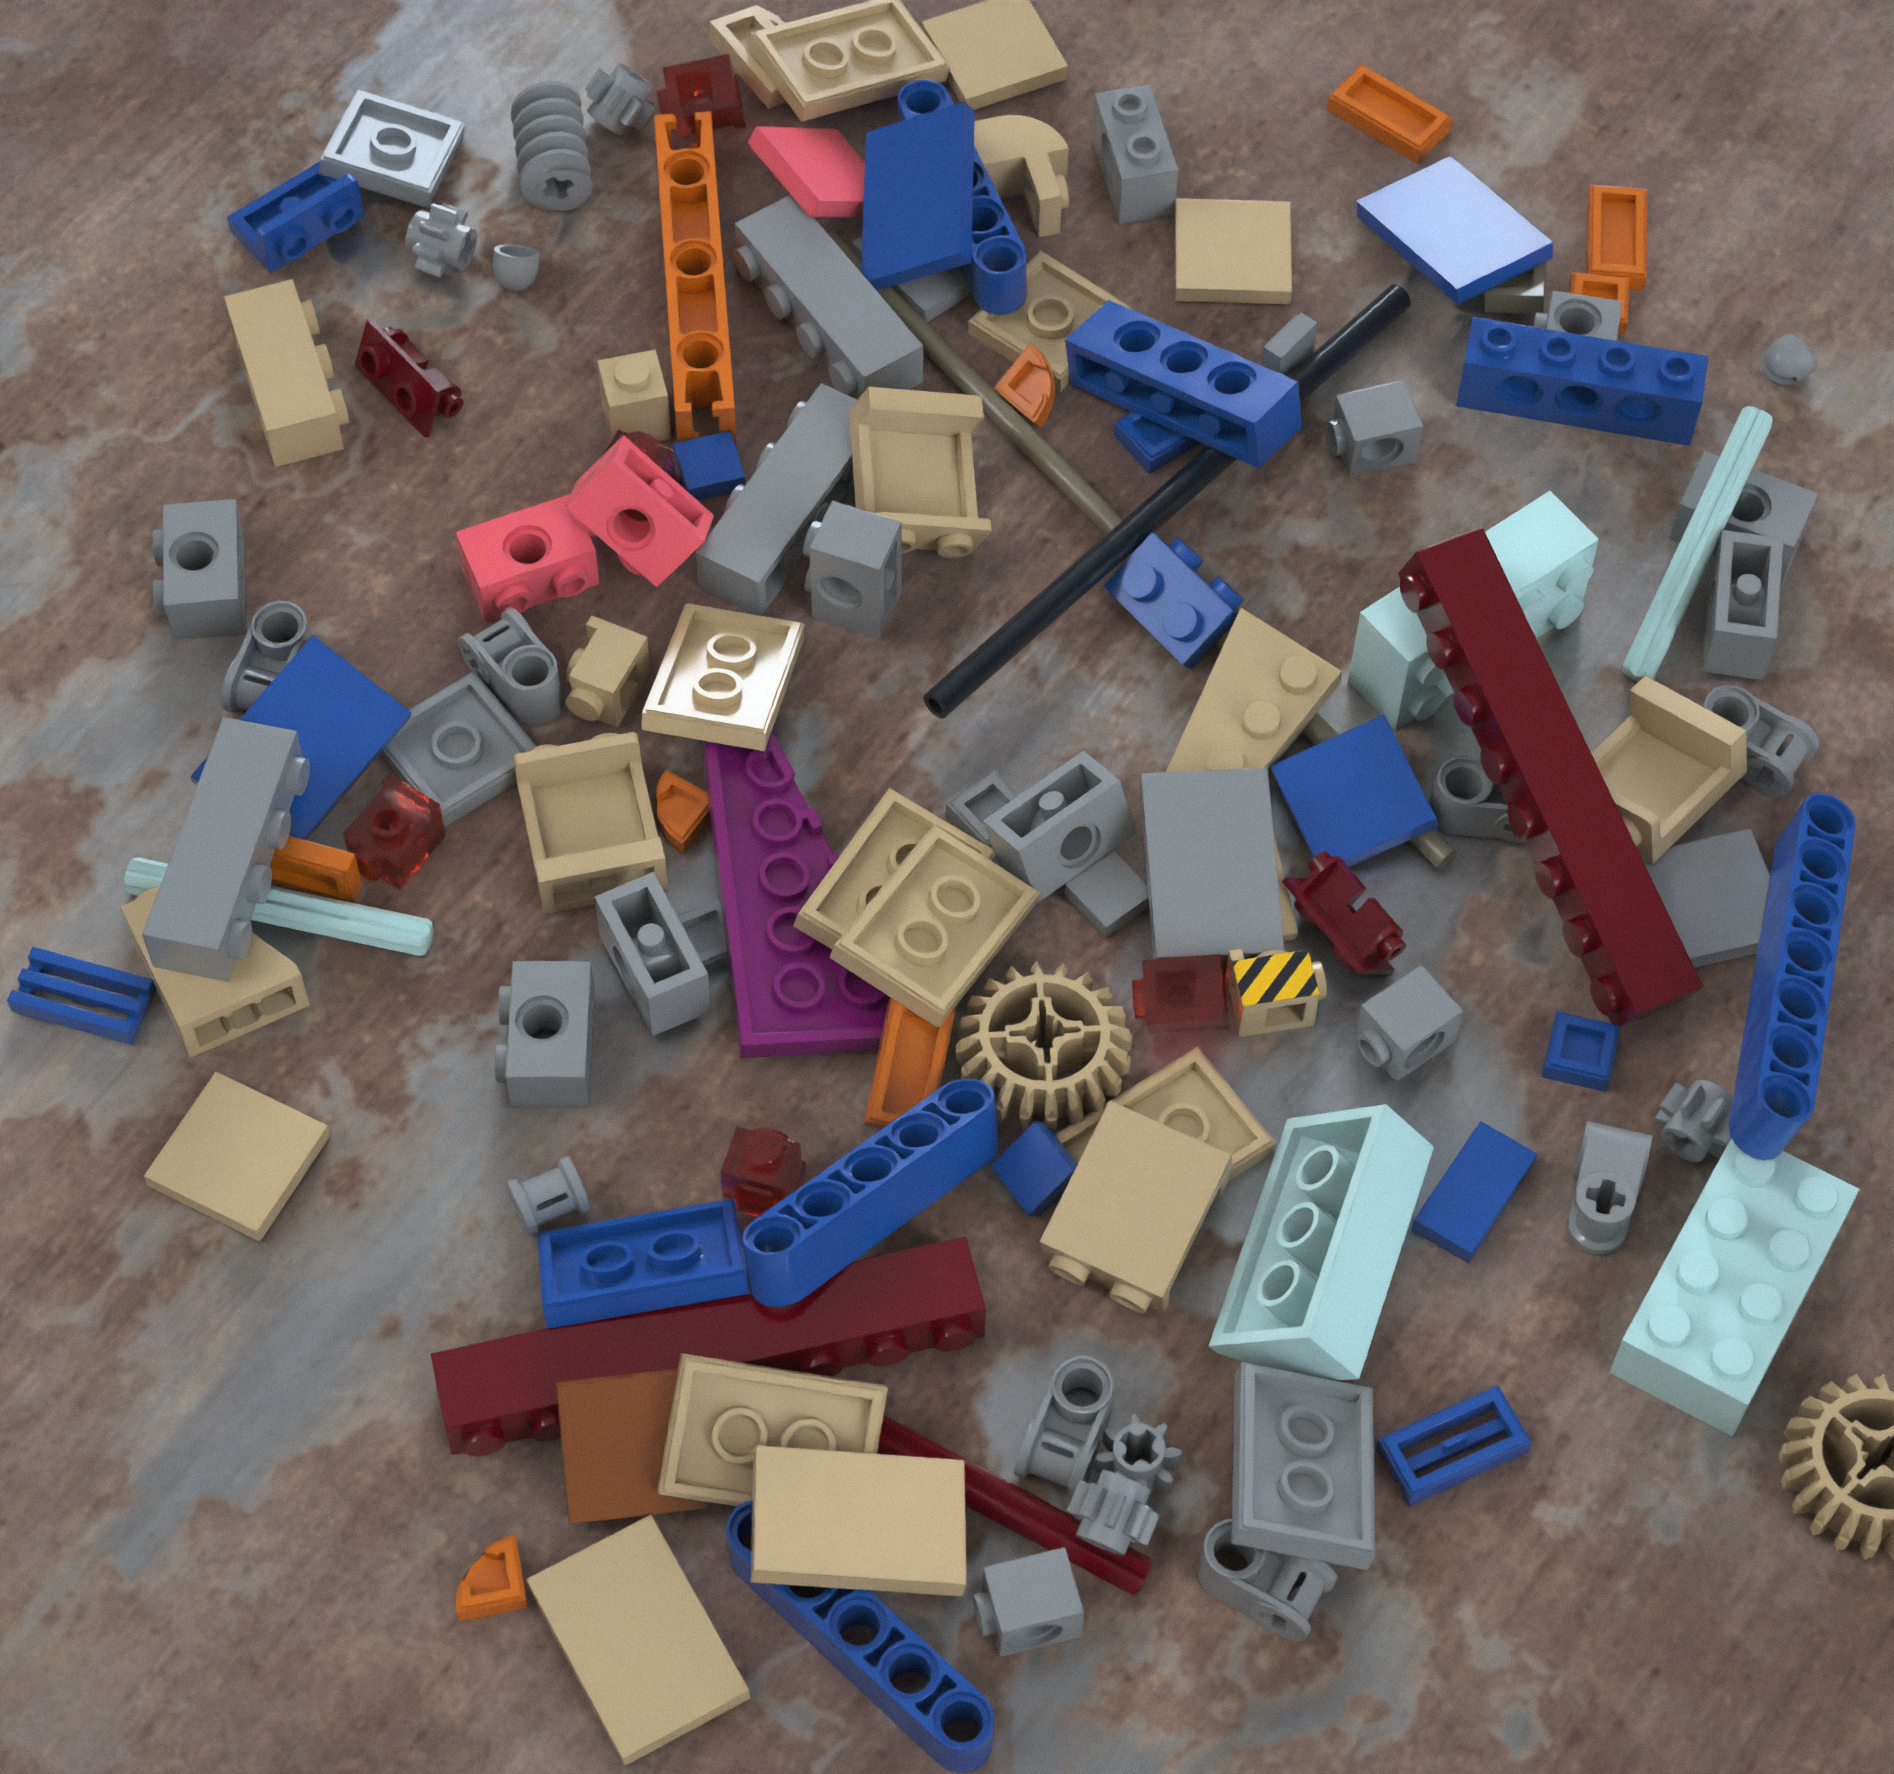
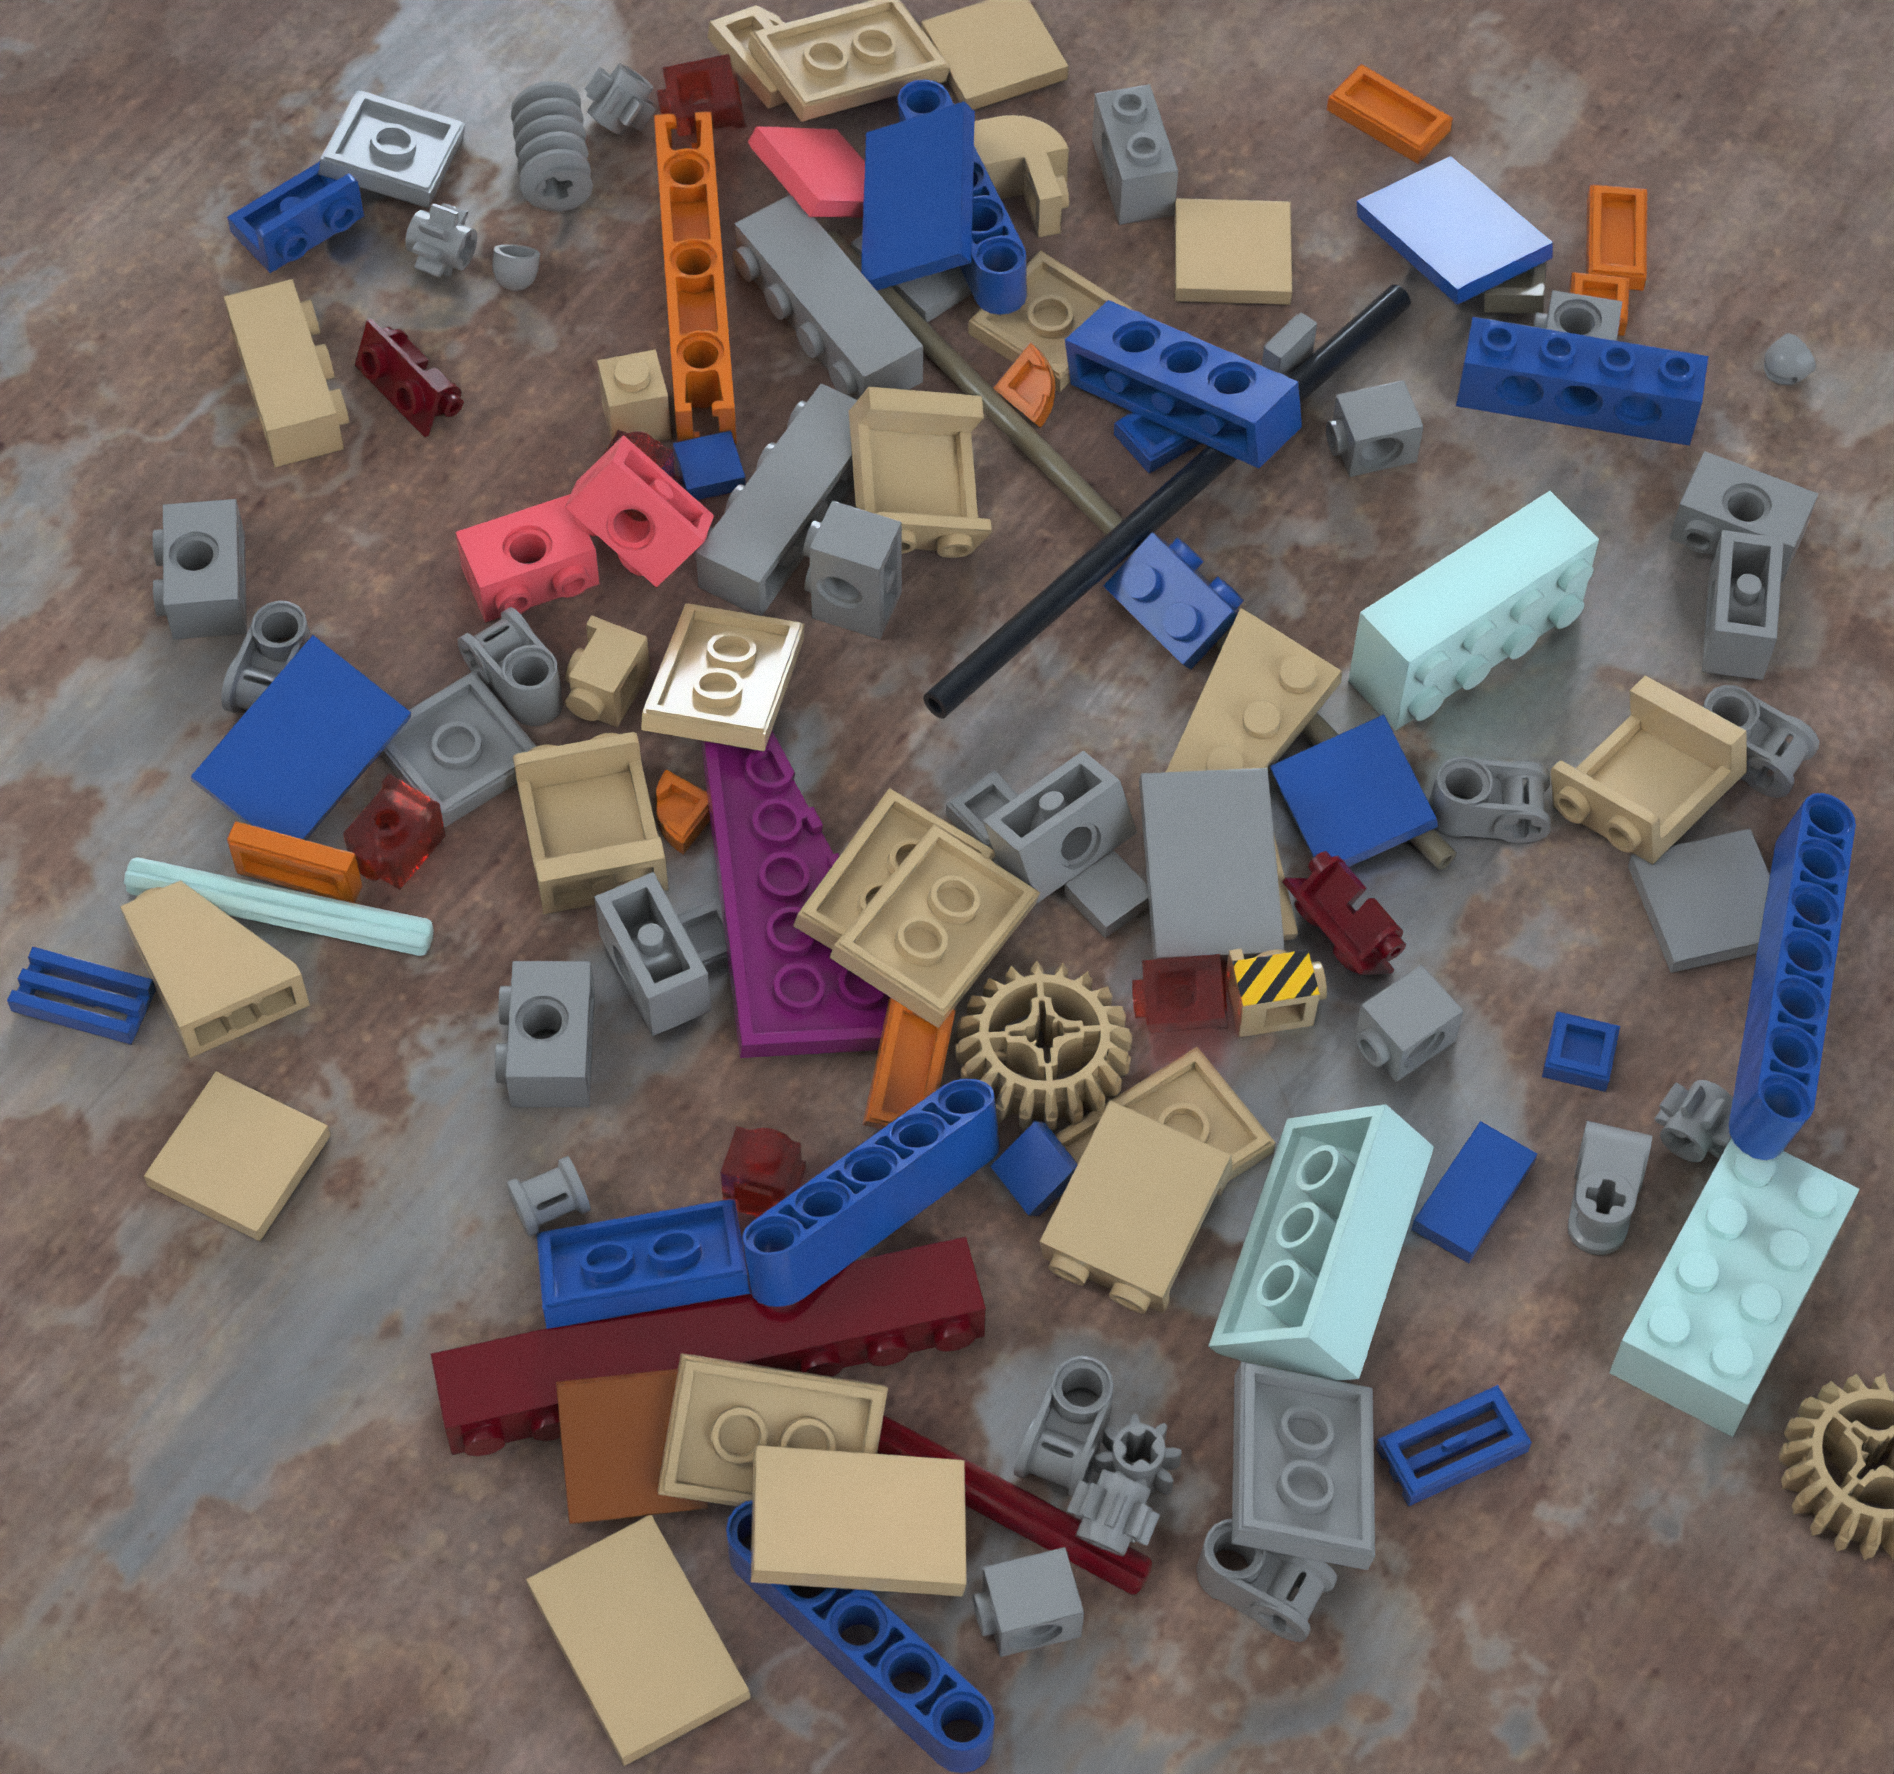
(226, 850): light grey brick -> none
(493, 1582): orange tile -> none
(1548, 779): dark red brick -> none
(1697, 544): light aqua axle -> none

